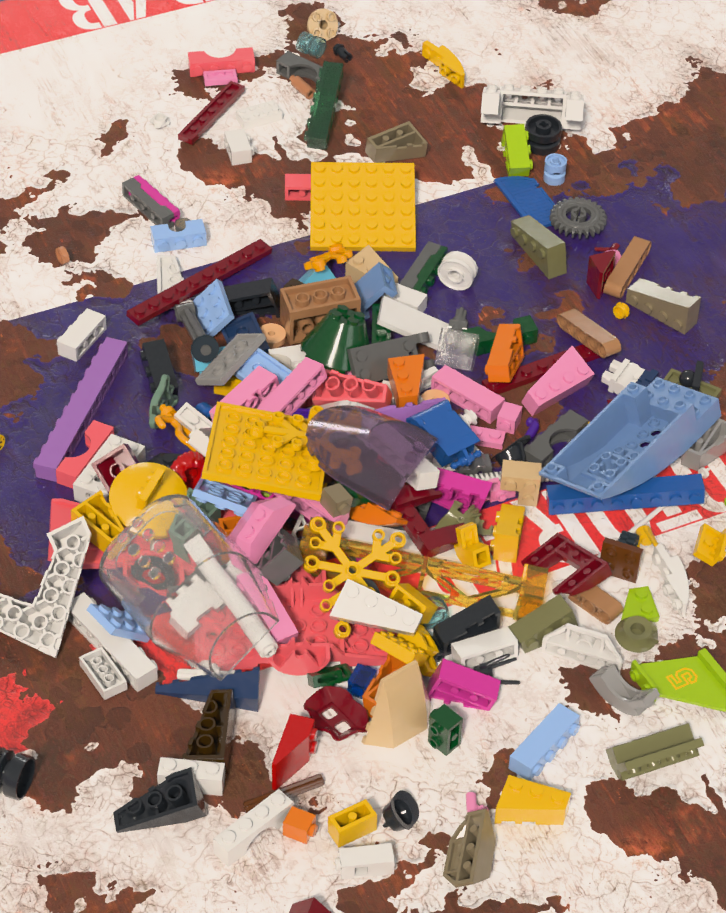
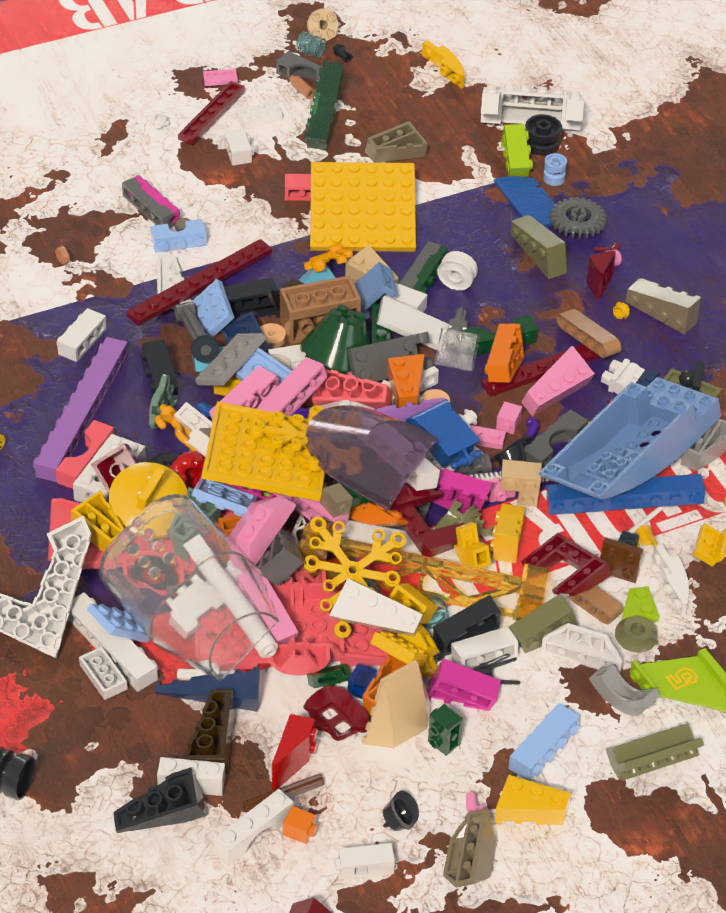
(241, 60): coral arch -> none
(352, 823): yellow brick -> none
(468, 393): bright pink brick -> none
(627, 267): medium nougat beam -> none

